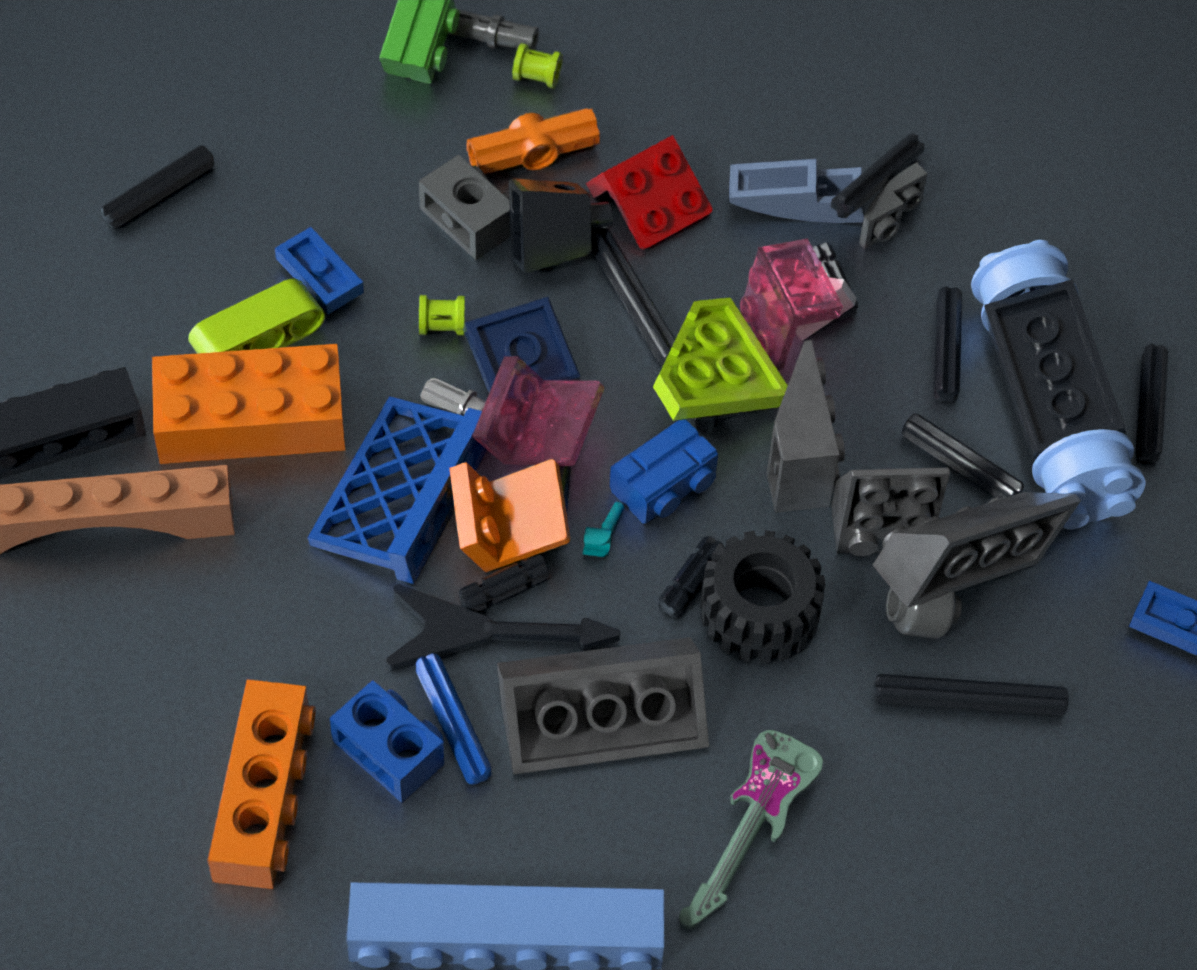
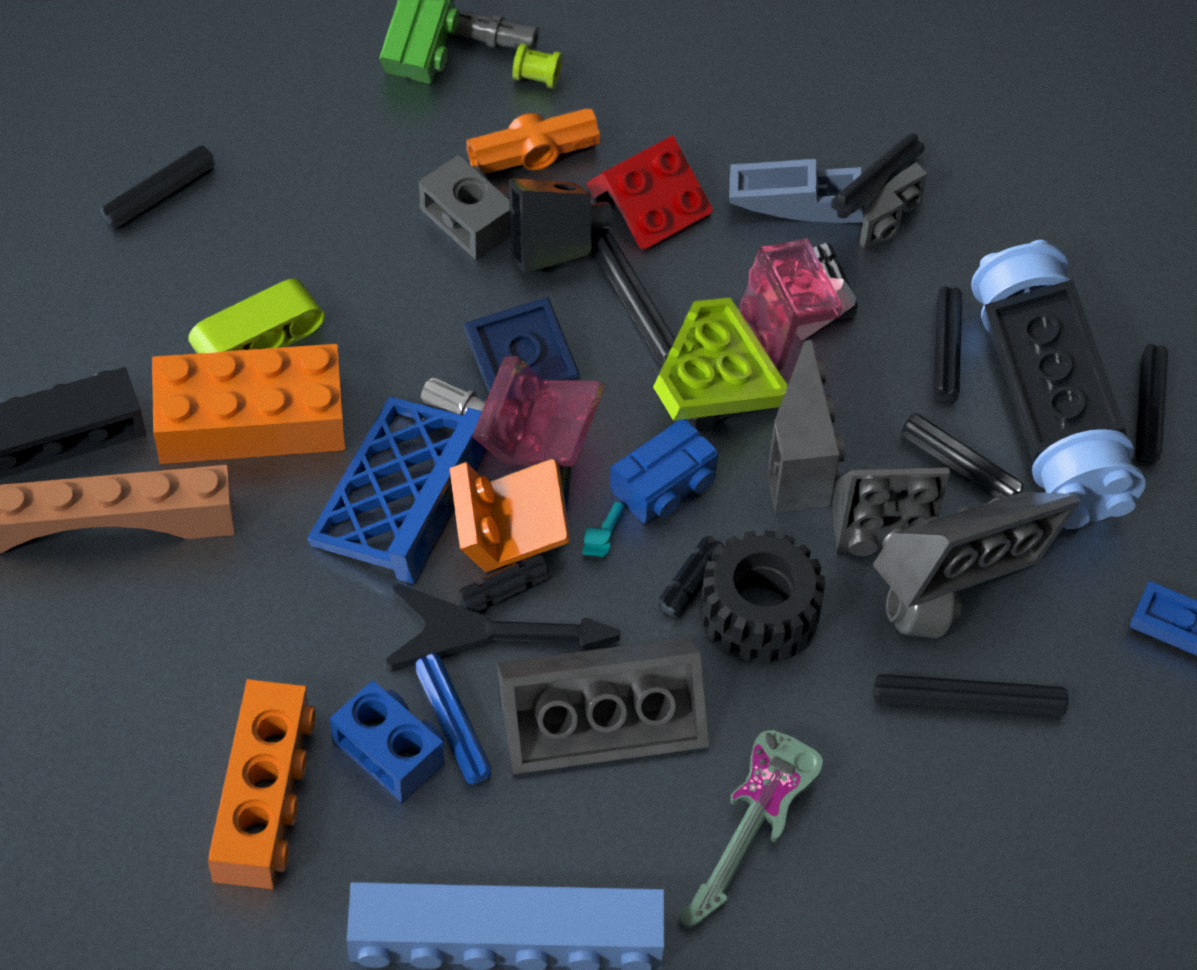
(319, 269): blue plate -> none
(433, 311): lime bush -> none

